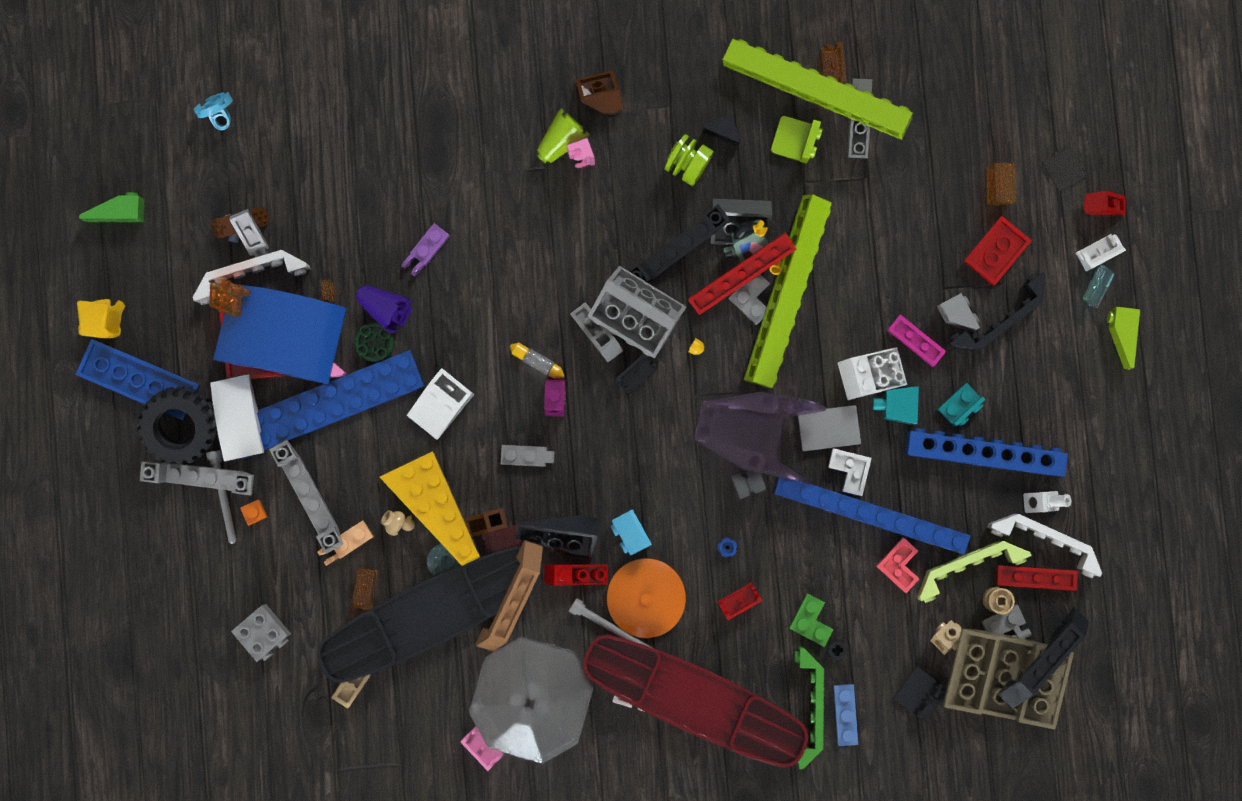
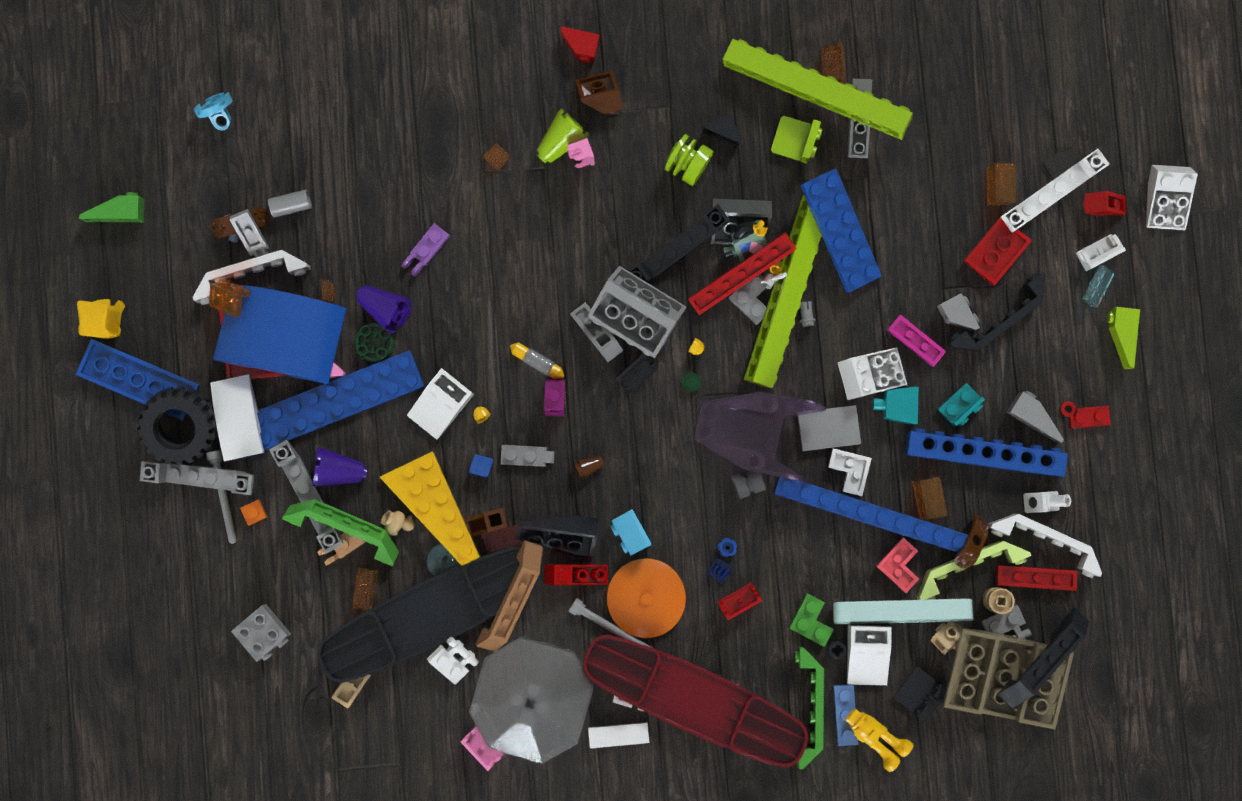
(289, 203): none -> light grey pin
(336, 469): none -> dark purple cone
(347, 523): none -> bright green slope
(448, 664): none -> white plate
(481, 414): none -> yellow hinge
(481, 466): none -> blue slope
(496, 156): none -> clear orange plate
(581, 43): none -> red slope
(588, 466): none -> reddish brown cone
(618, 735): none -> white tile
(691, 382): none -> dark green plate
(719, 570): none -> clear blue tile
(770, 279): none -> white hand
(807, 314): none -> light grey pin
(841, 230): none -> blue plate
(868, 654): none -> white slope
(869, 730): none -> yellow piece
(903, 611): none -> light aqua beam
(929, 498): none -> clear orange hinge
(970, 553): none -> reddish brown piece
(1032, 413): none -> light grey slope
(1055, 190): none -> white slope
(1086, 416): none -> red hinge
(1169, 196): none -> white slope

